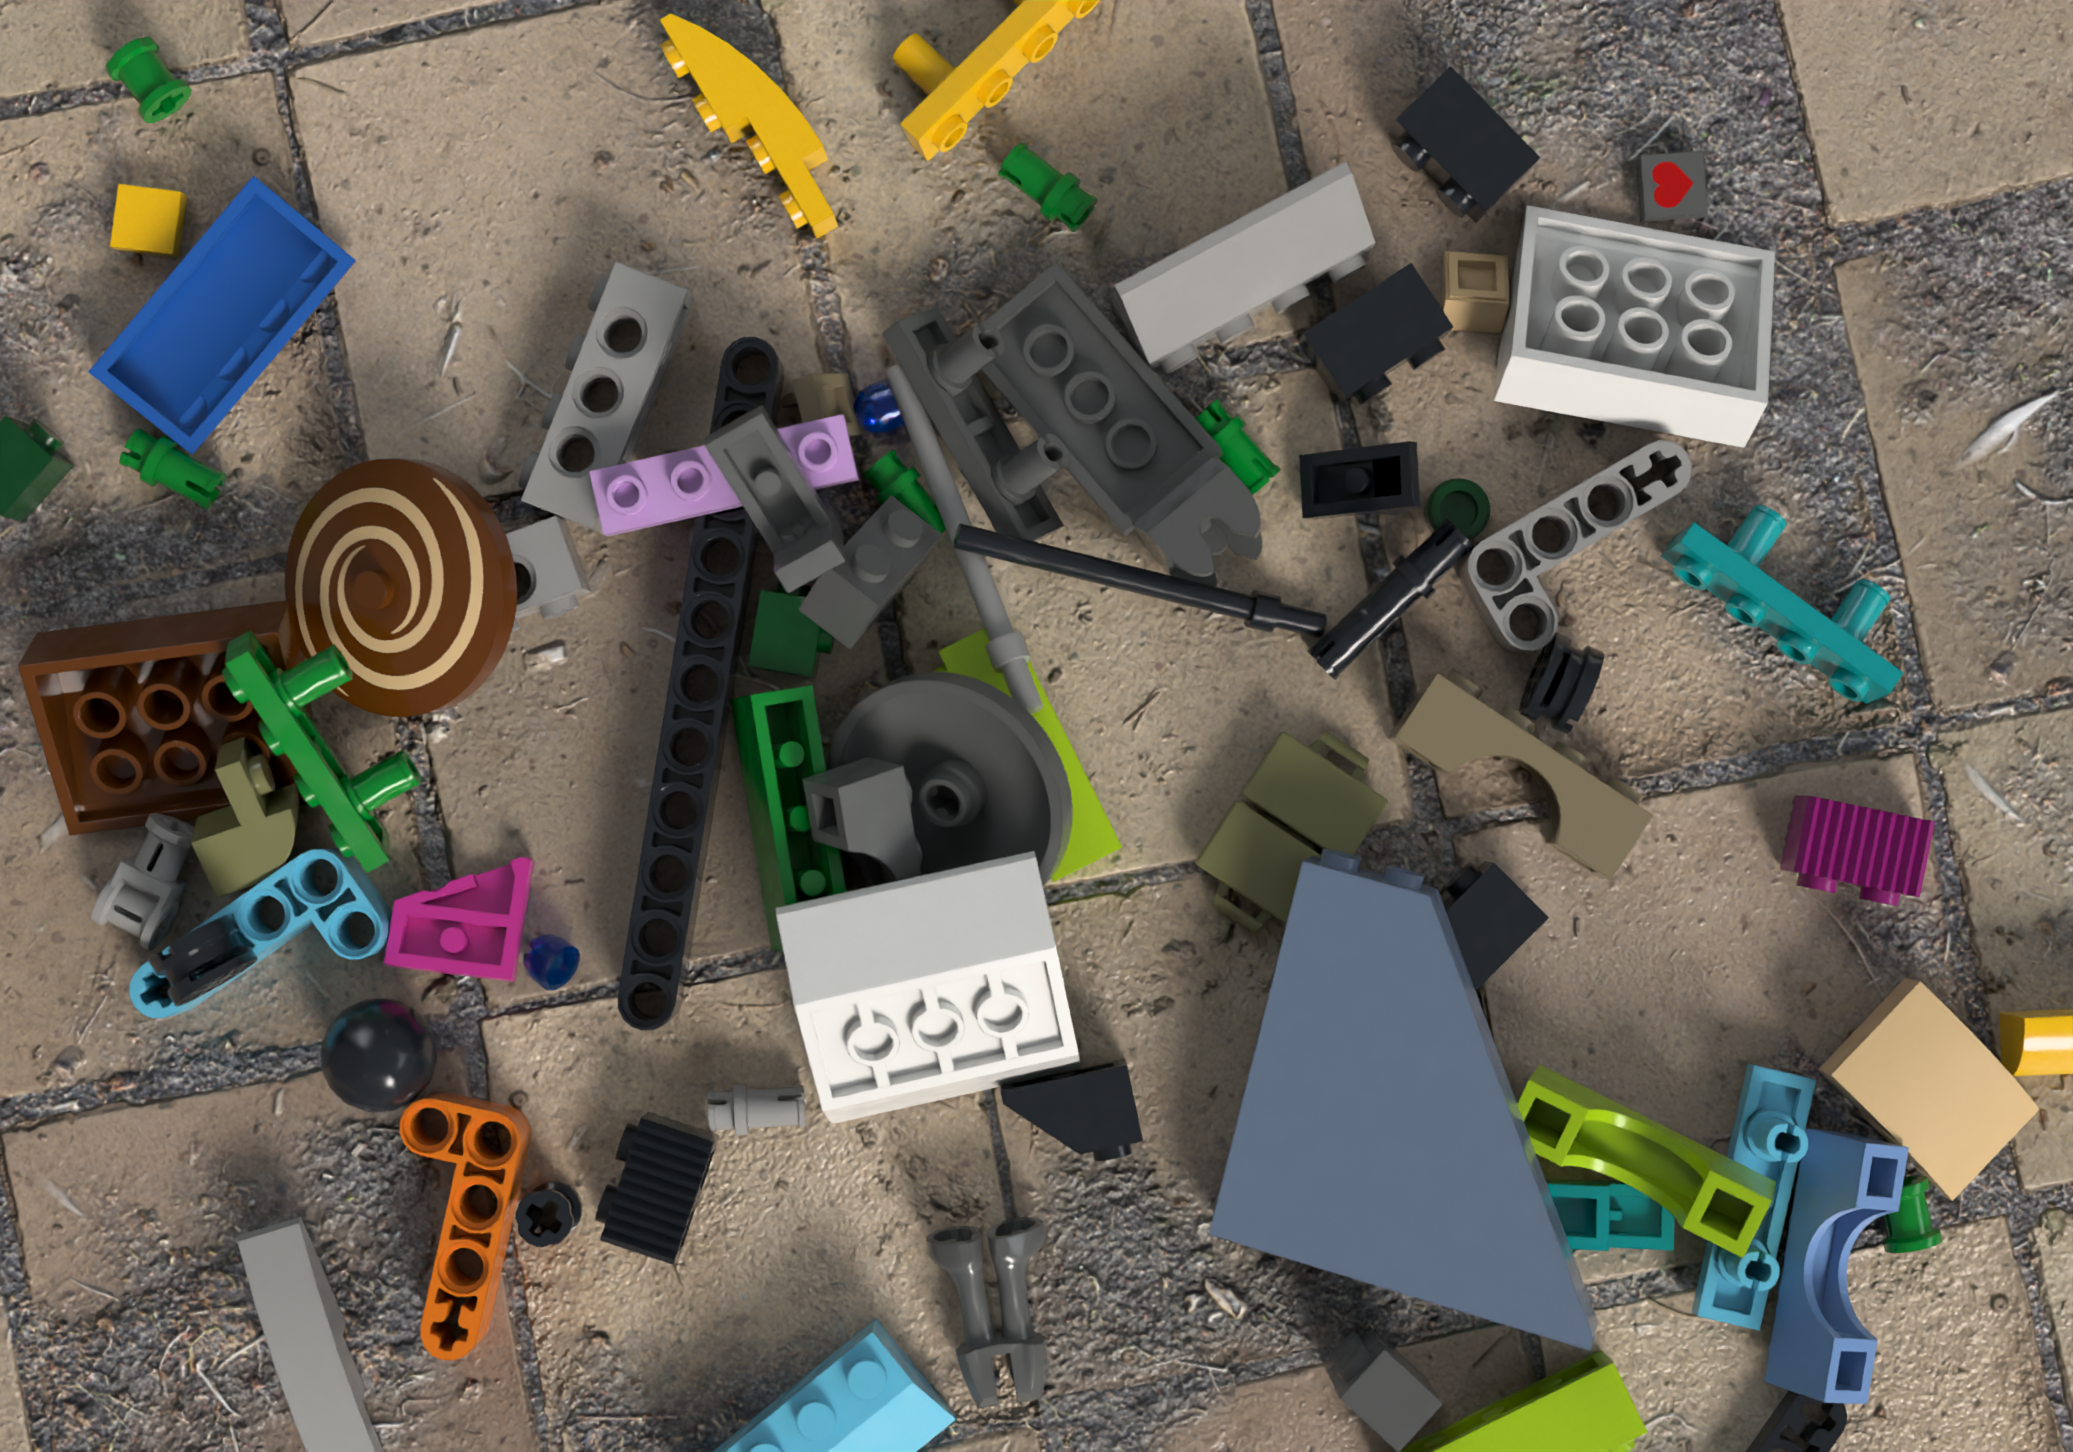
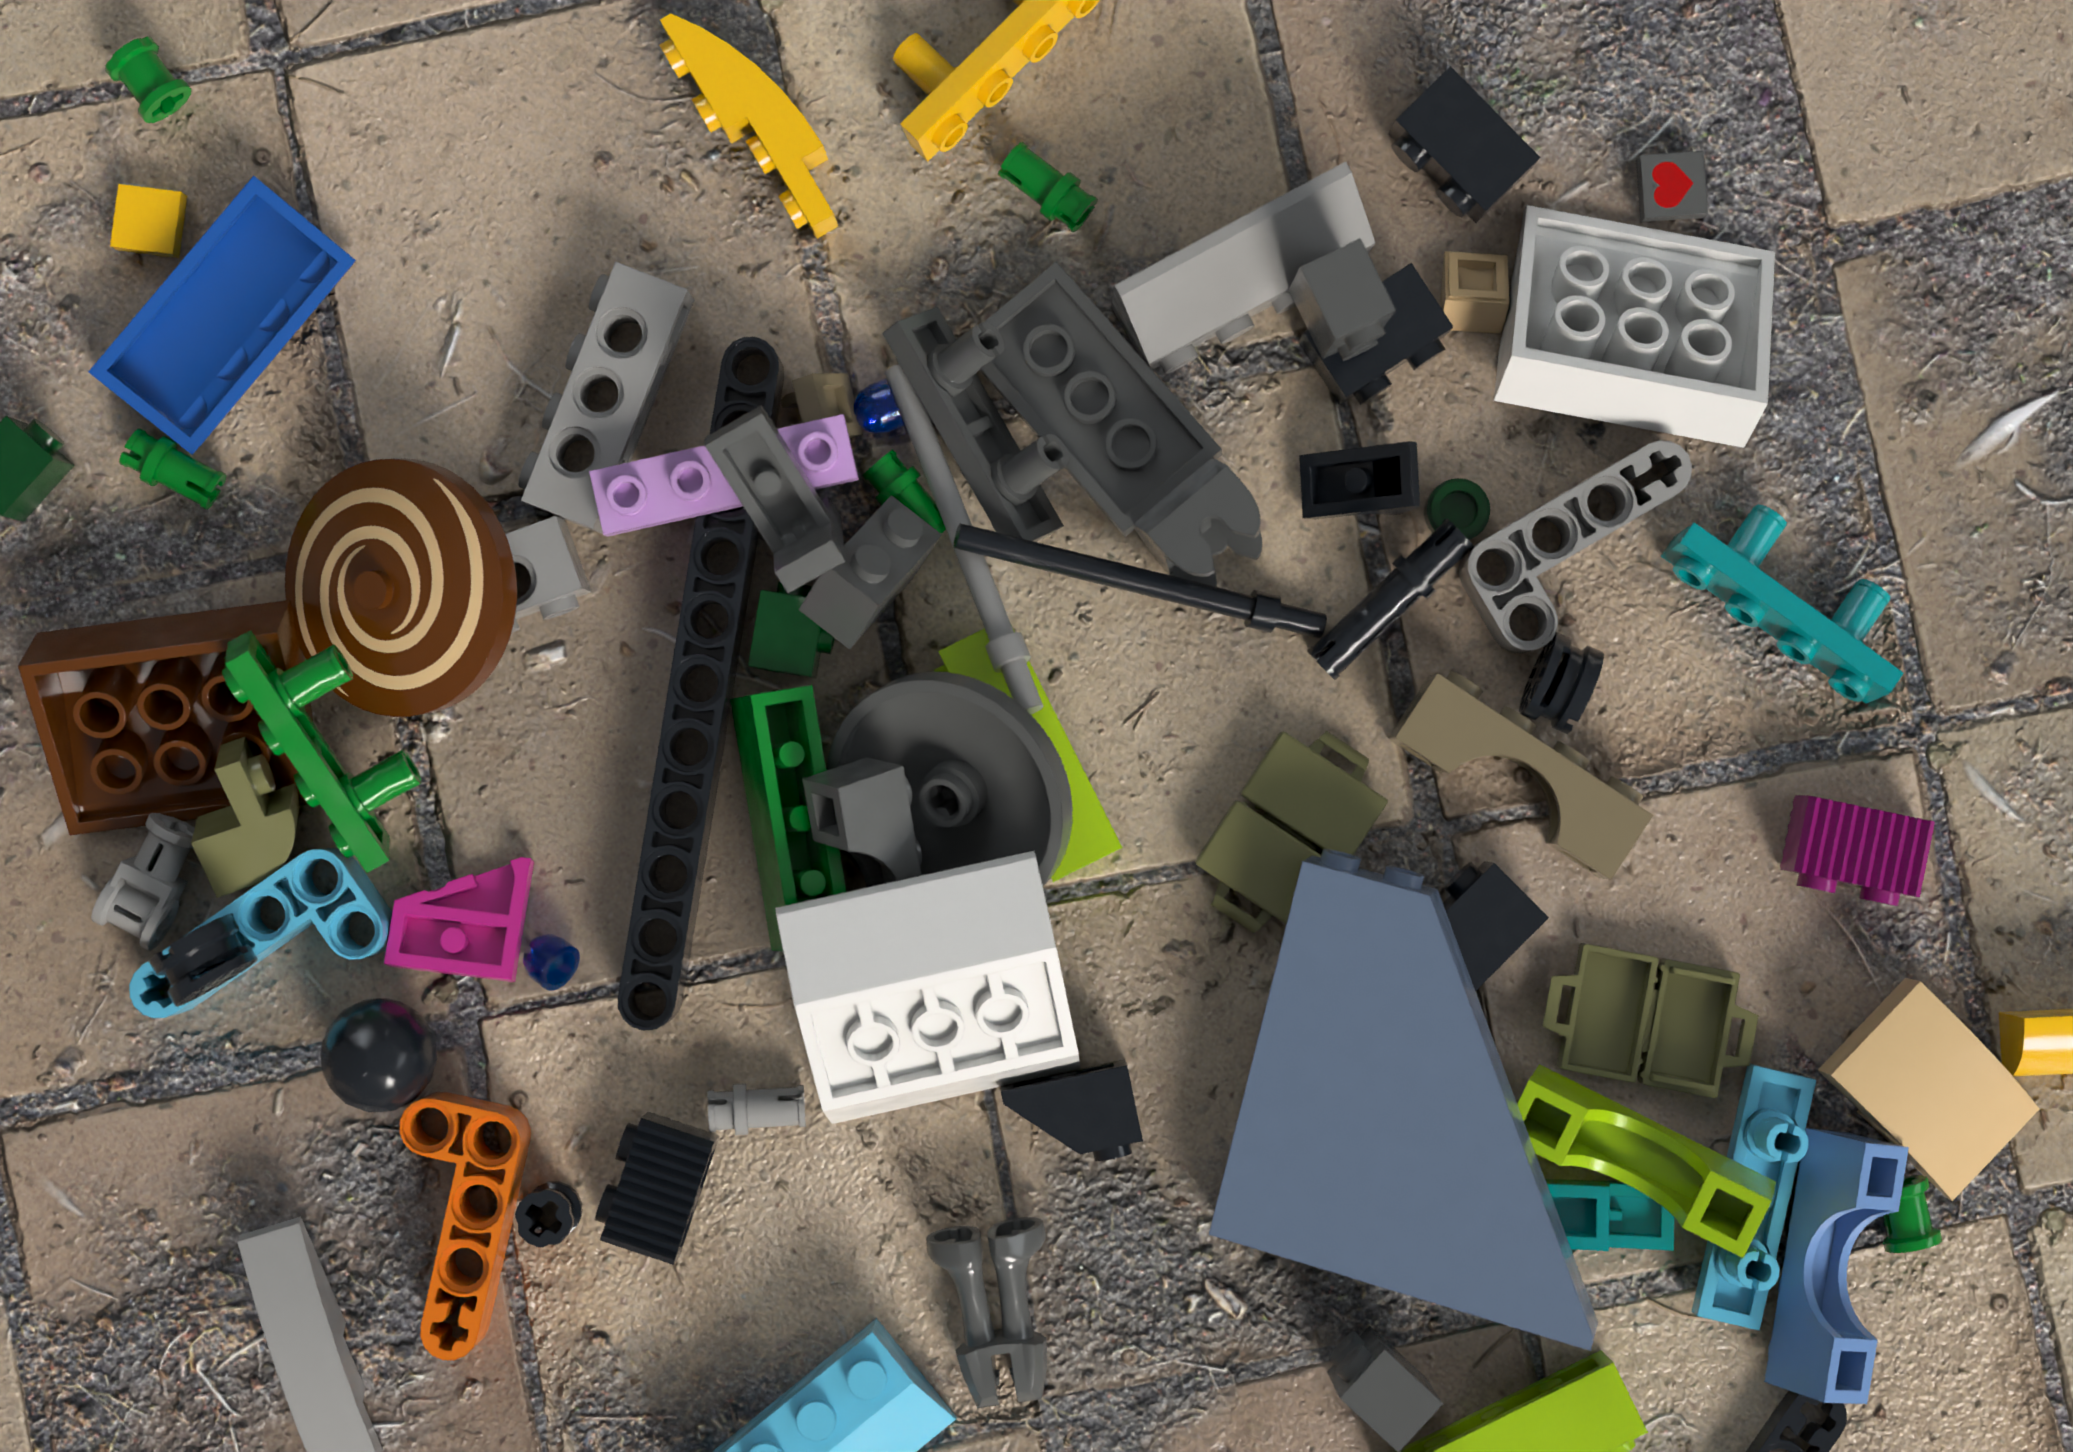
(1238, 448): green pin -> none
(1342, 301): none -> dark grey brick
(1676, 1025): none -> olive piece

